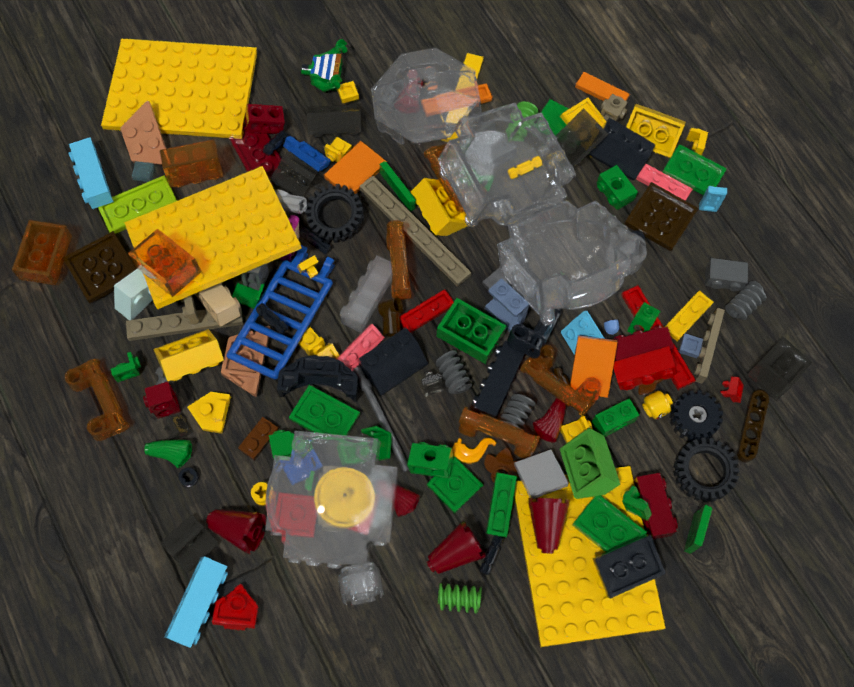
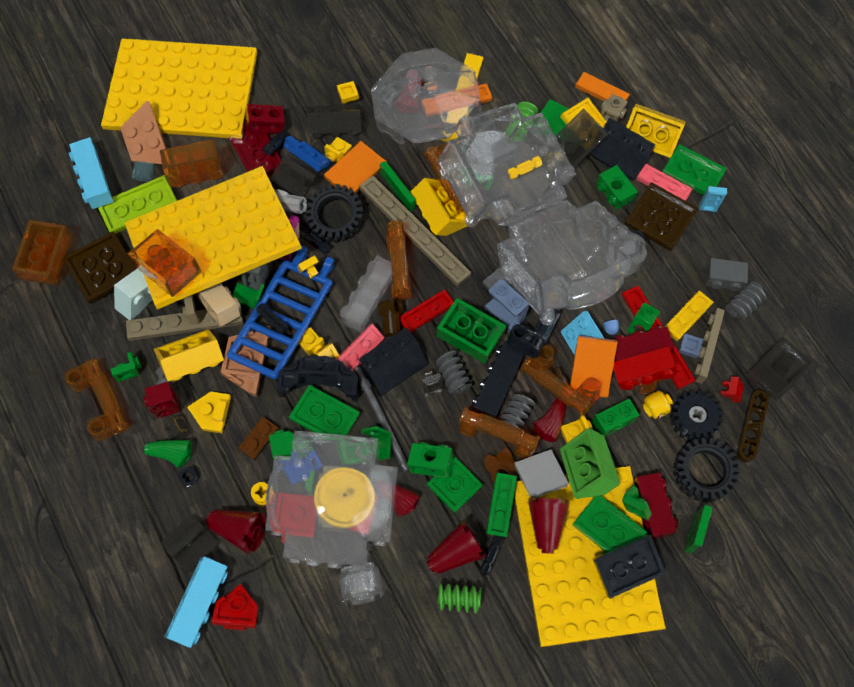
(326, 68): torso -> none
(468, 455): light orange piece -> none
(698, 138): yellow bracket -> none

